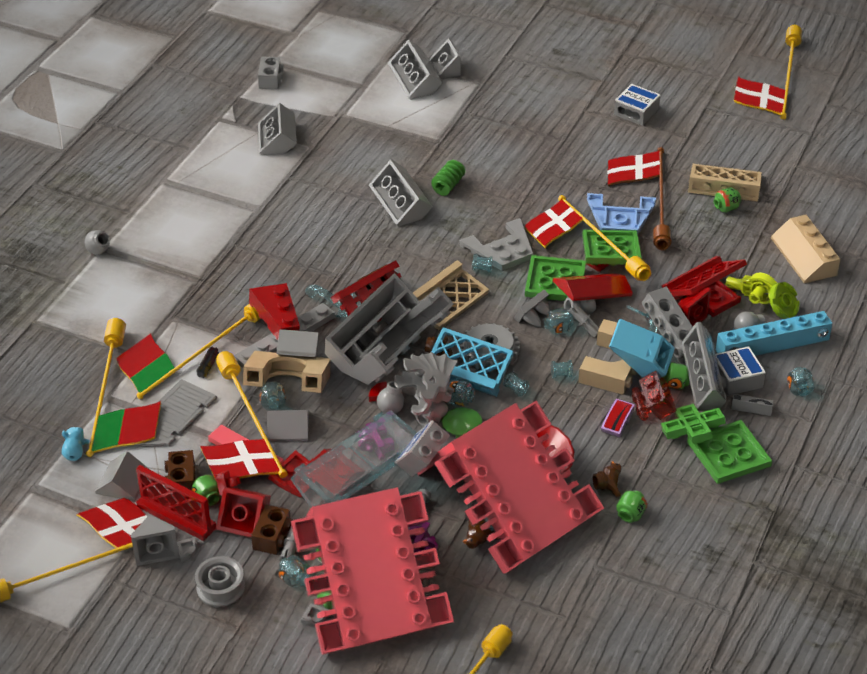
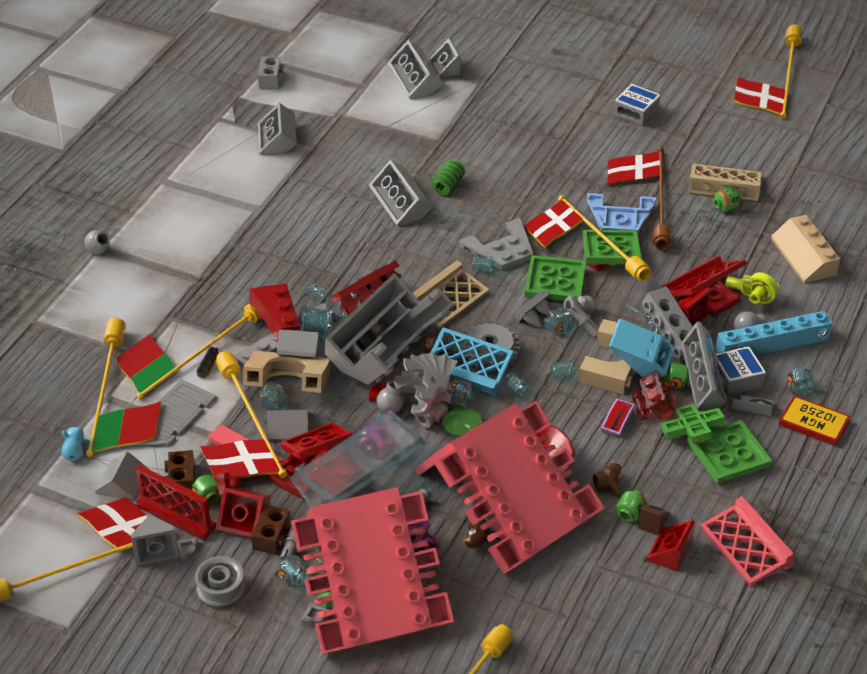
(315, 320): none -> clear light blue piece
(315, 441): none -> red tile
(422, 448): light grey piece -> none
(594, 286): red slope -> none
(653, 518): none -> reddish brown slope
(672, 545): none -> red slope
(763, 534): none -> coral fence
(784, 300): lime tile -> none
(814, 420): none -> tile

